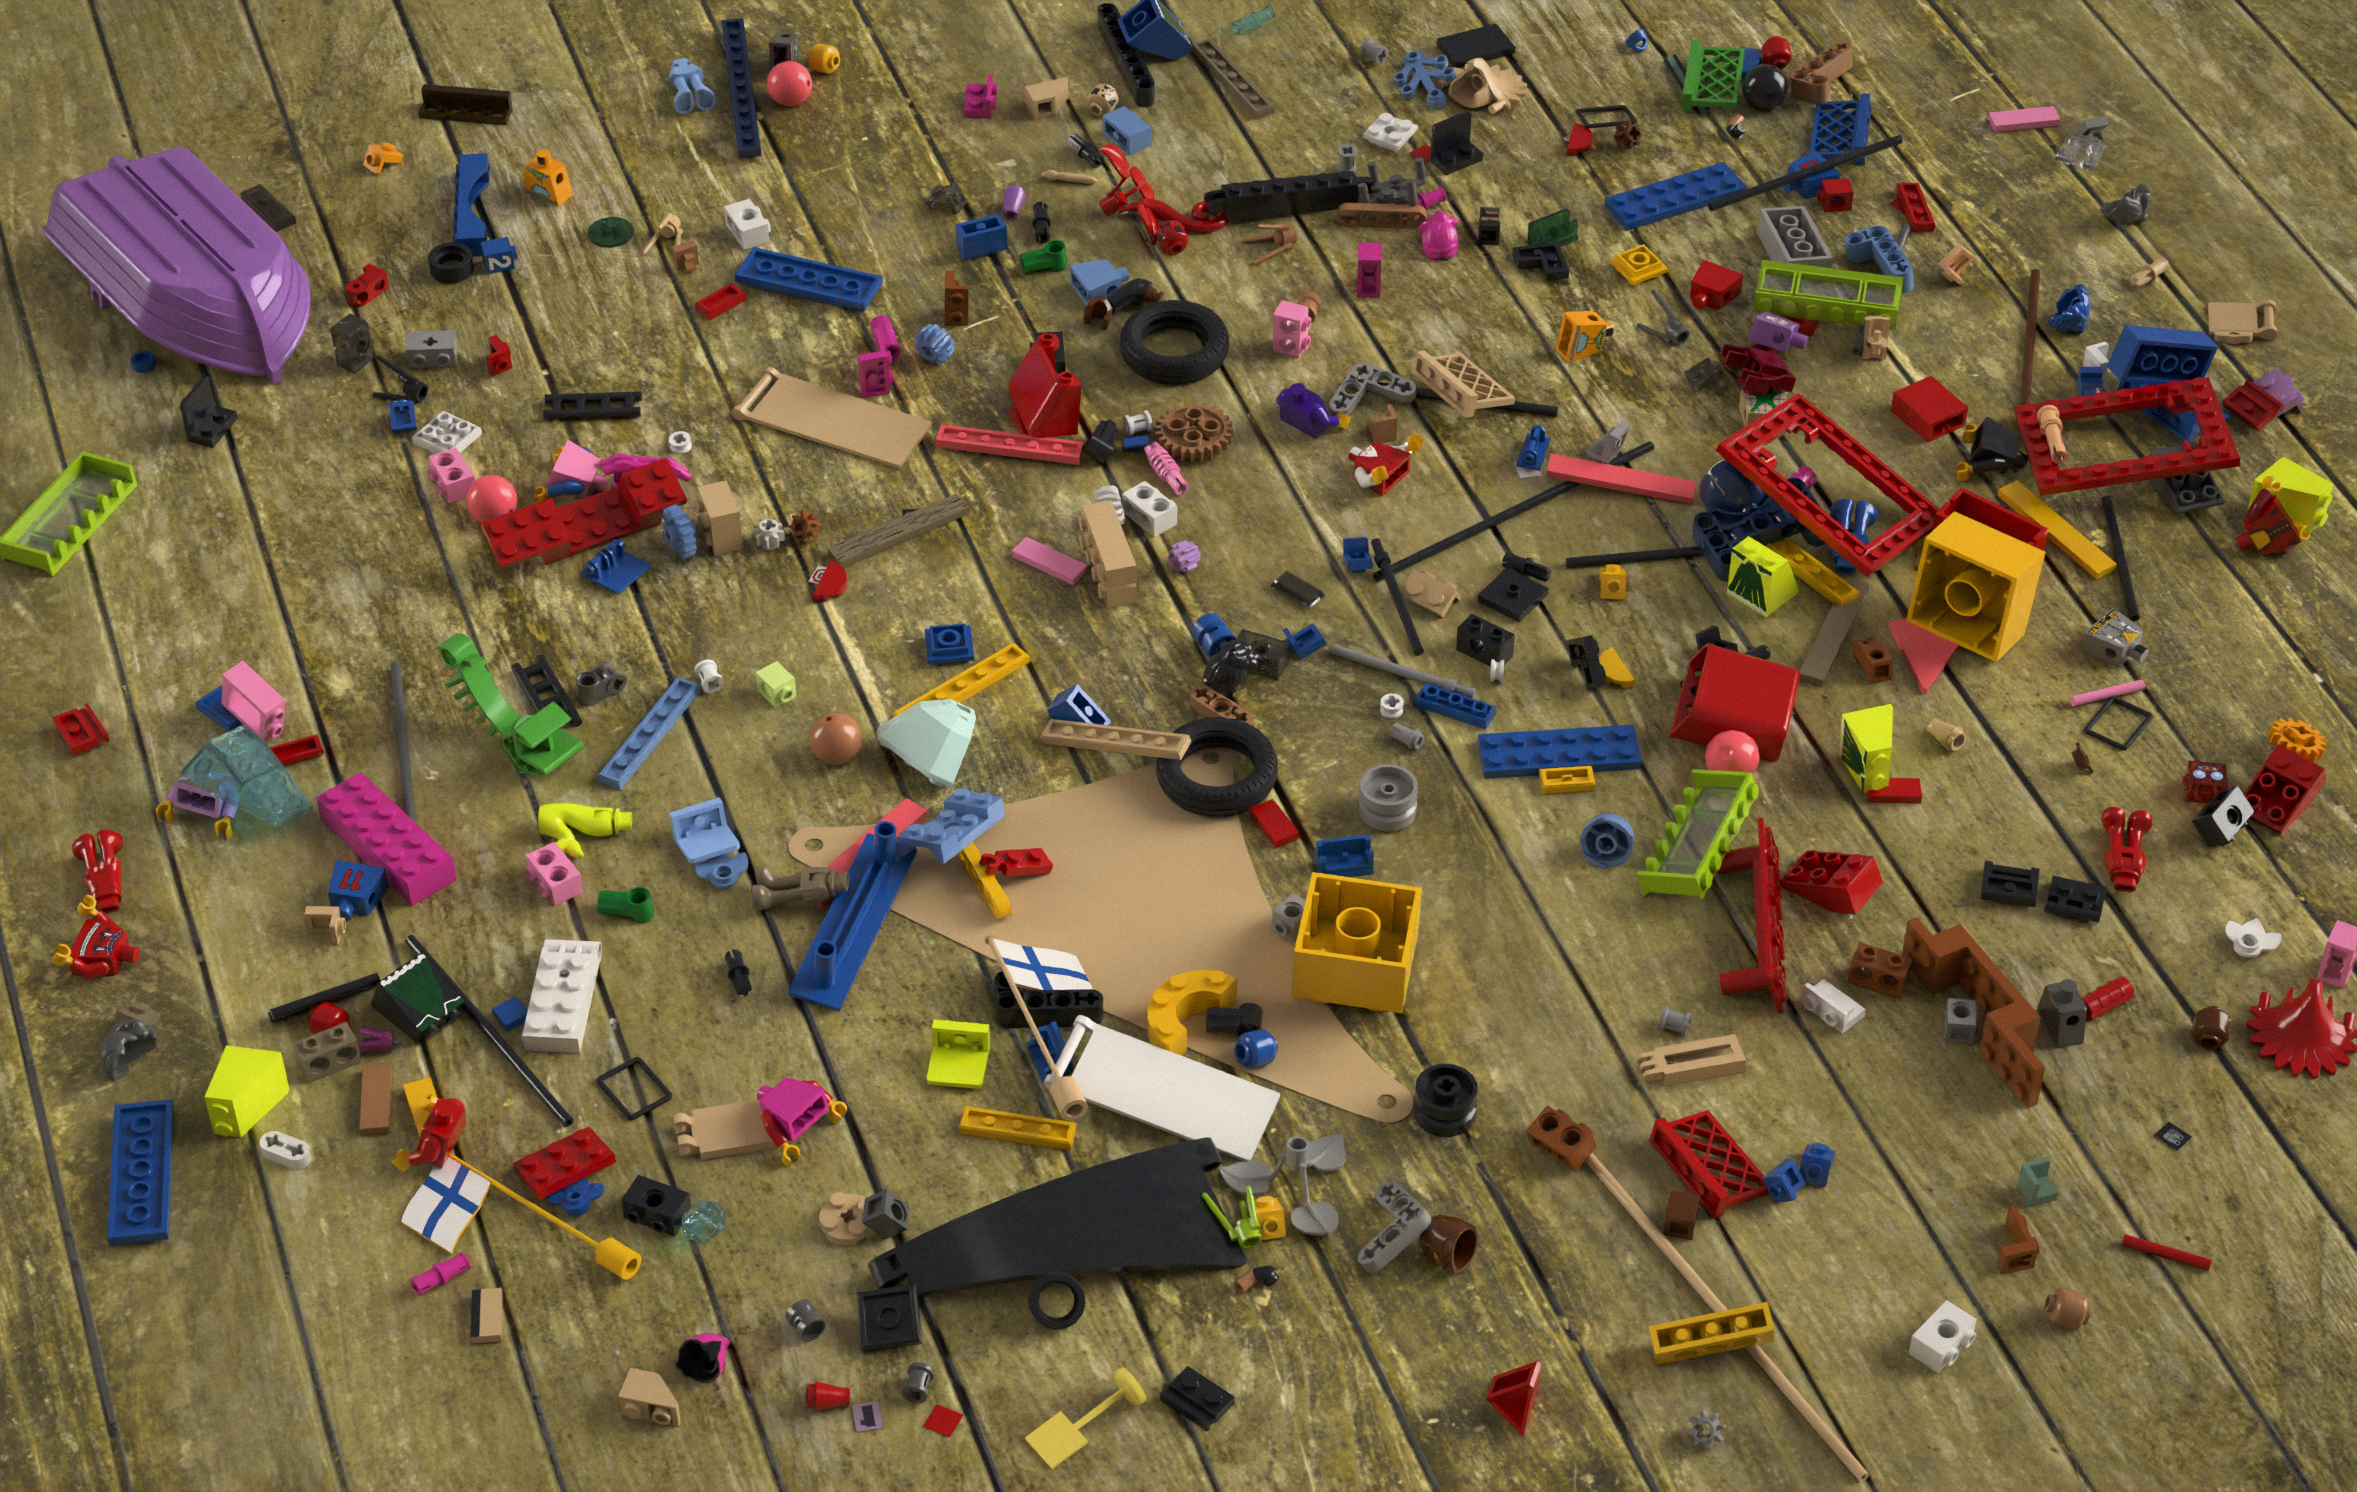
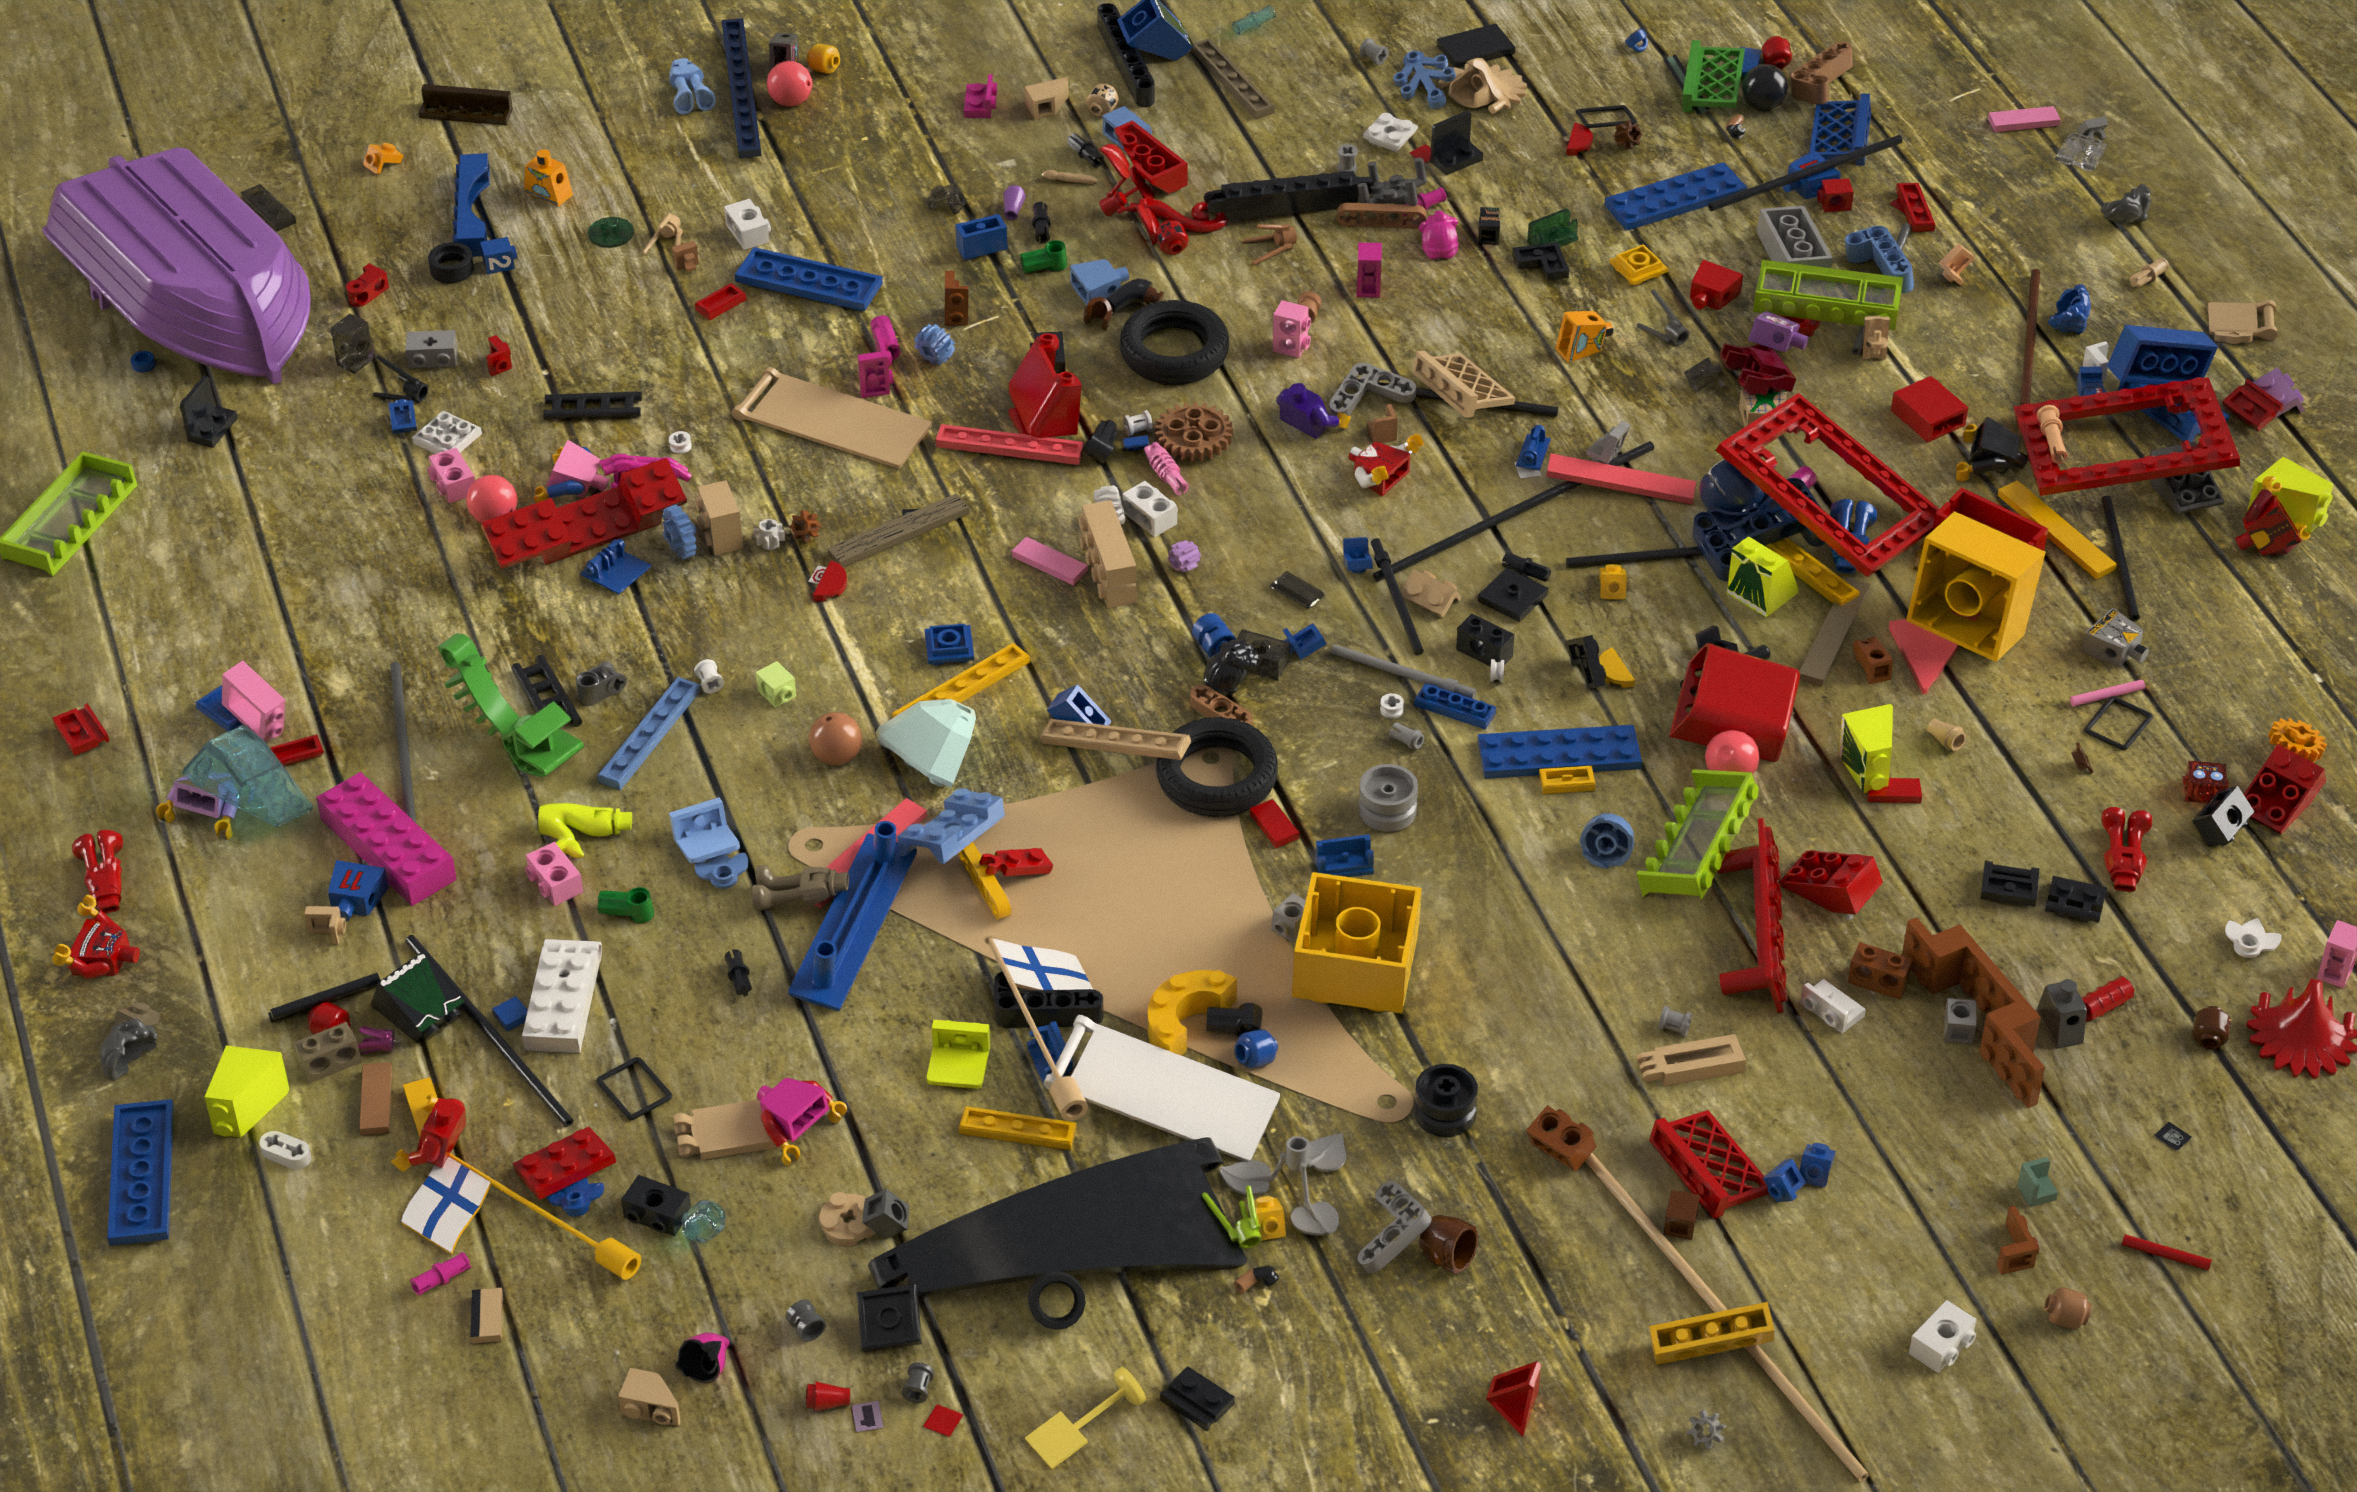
(1153, 158): none -> red wedge

